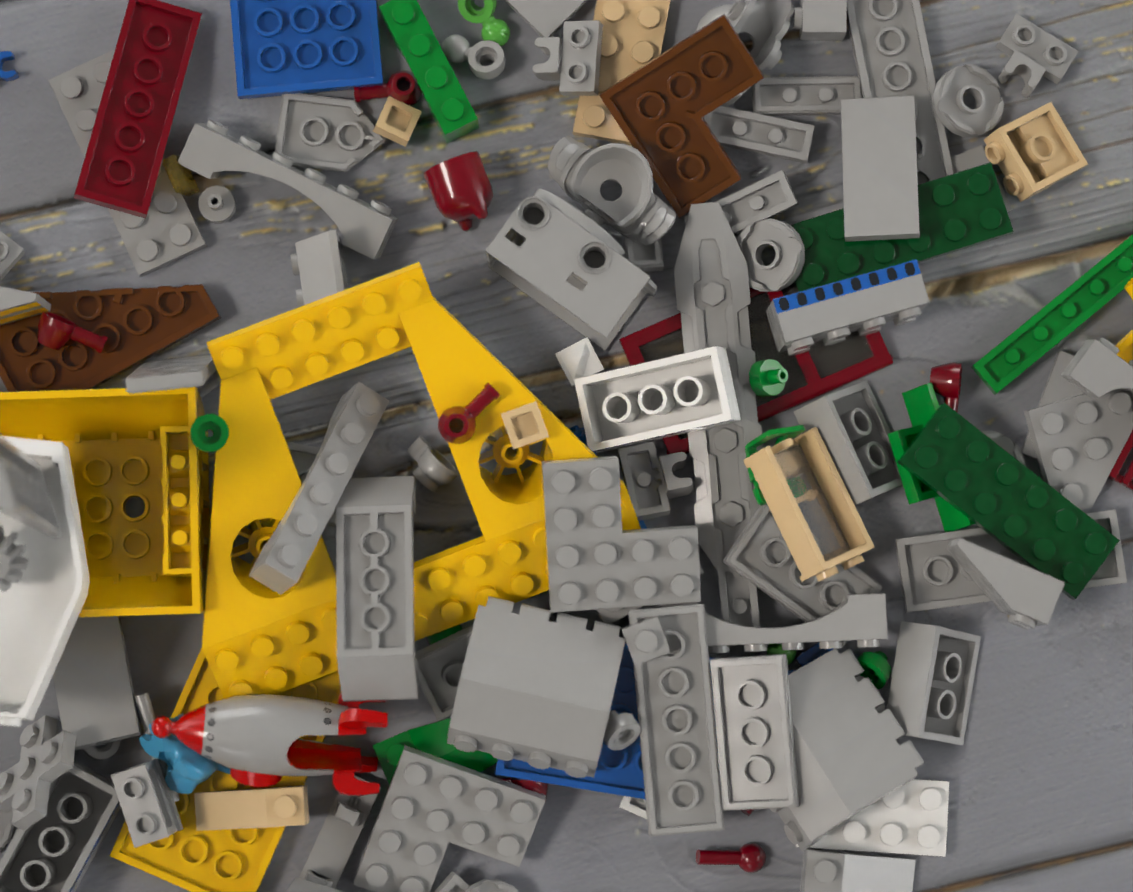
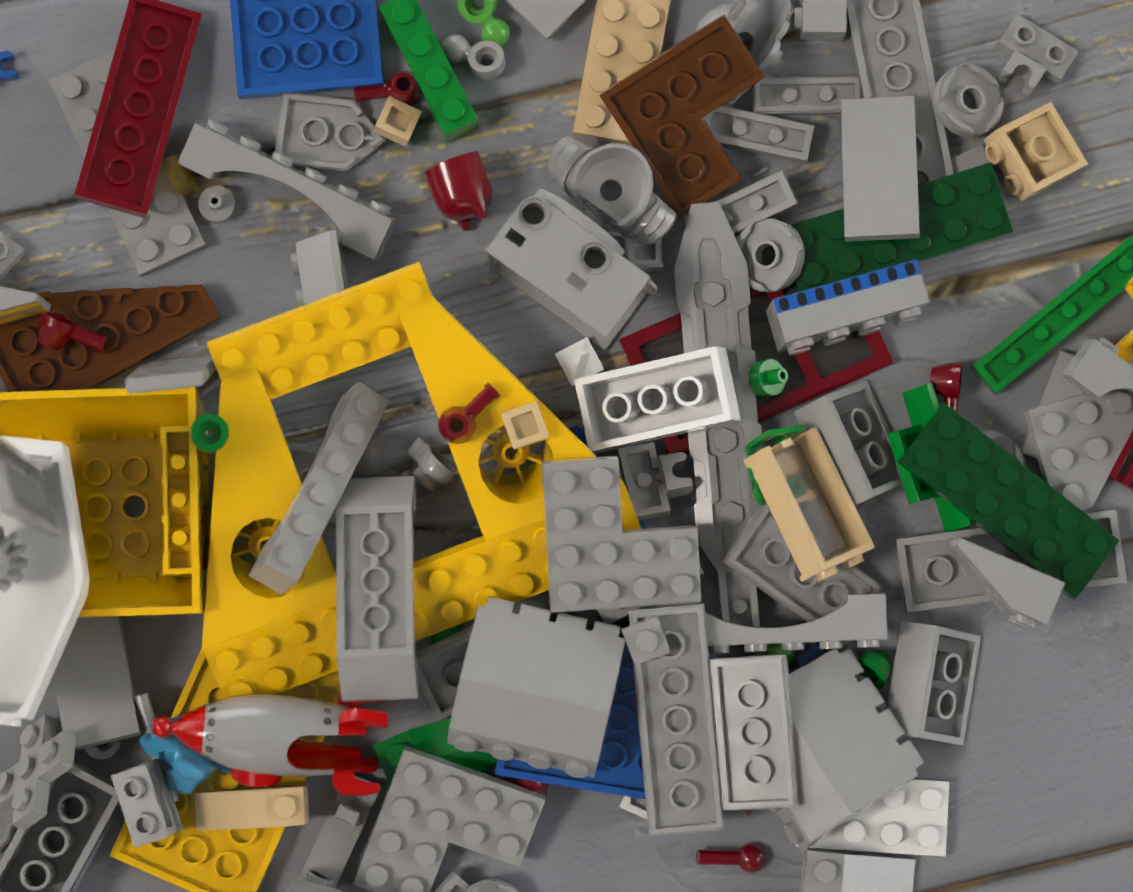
(573, 59): light grey plate -> none
(621, 730): light grey tile -> none

